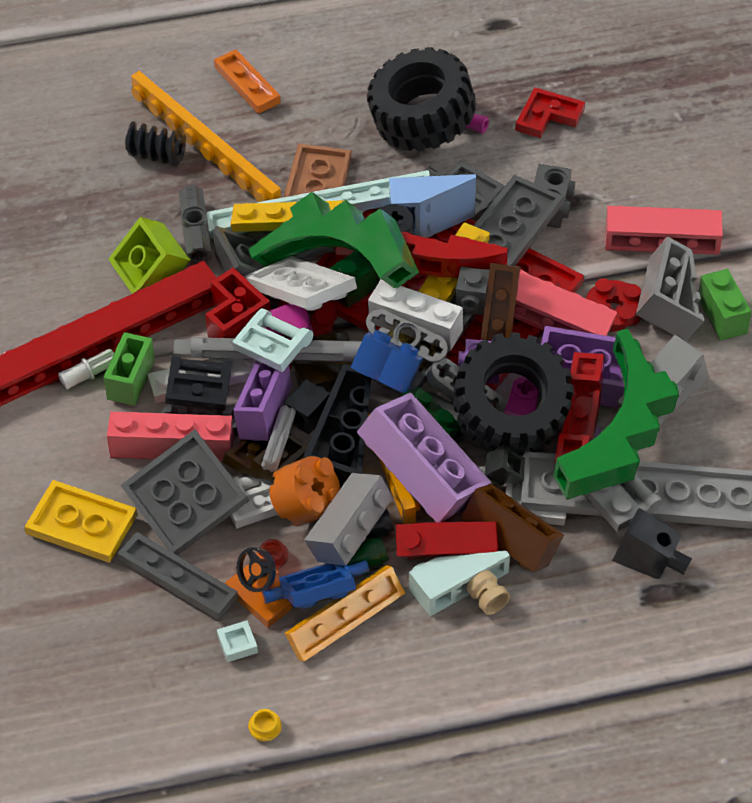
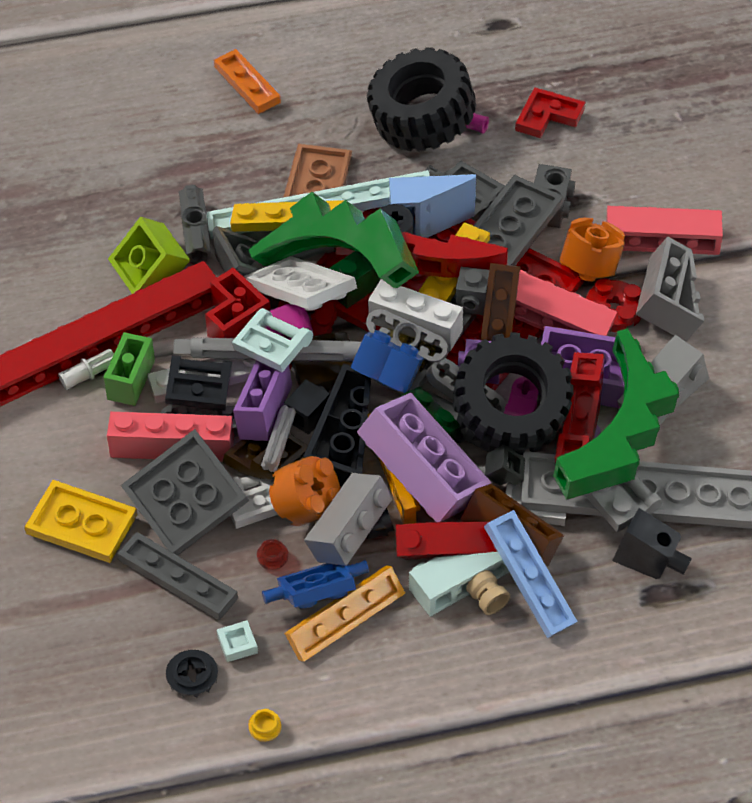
(155, 146): black piece -> none
(201, 663): none -> black gear
(204, 139): light orange plate -> none
(255, 578): orange piece -> none
(372, 552): dark green cone -> none
(530, 574): none -> light blue plate
(592, 248): none -> orange brick
(724, 304): bright green brick -> none

